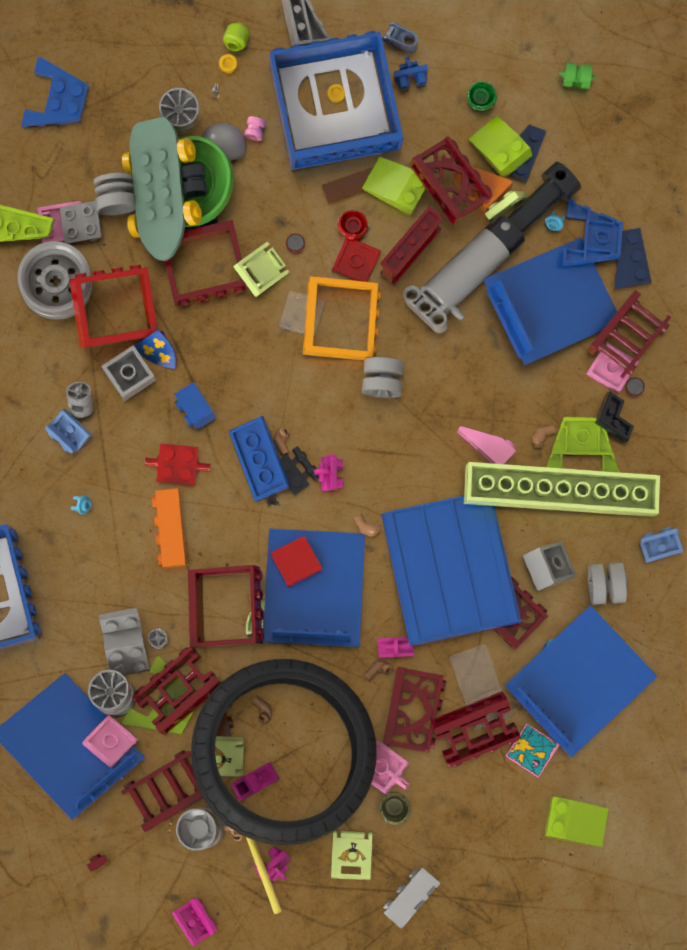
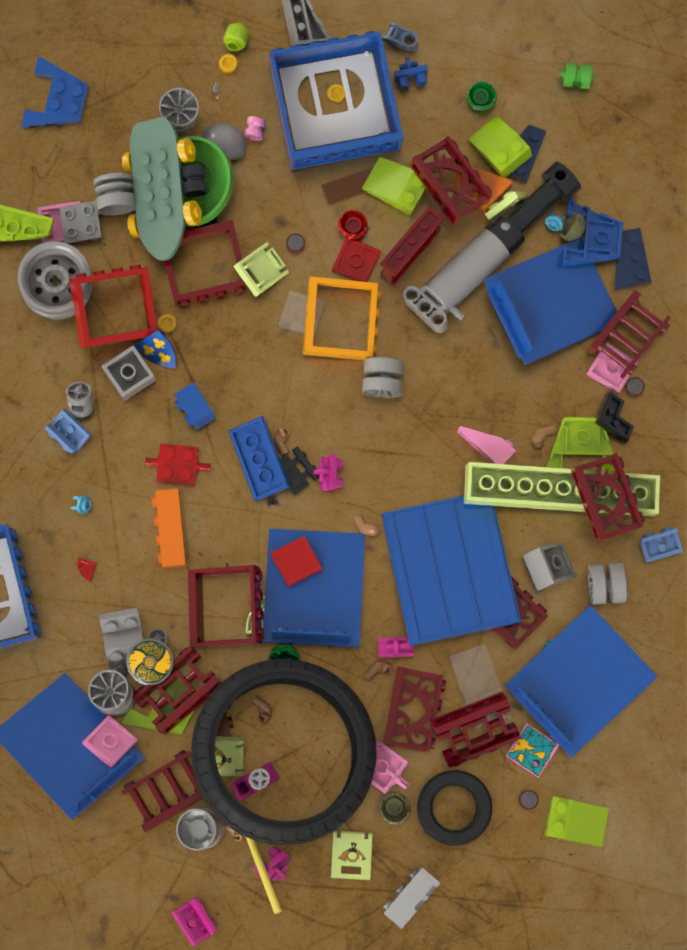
(86, 568): none -> red tile
(97, 861): dark red plate -> none
(149, 661): none -> shield
(167, 323): none -> yellow tile
(259, 775): none -> light grey wheel
(284, 651): none -> green hair
(480, 795): none -> black tyre
(528, 799): none -> flat silver tile
(573, 227): none -> olive hair
(592, 510): none -> dark red fence

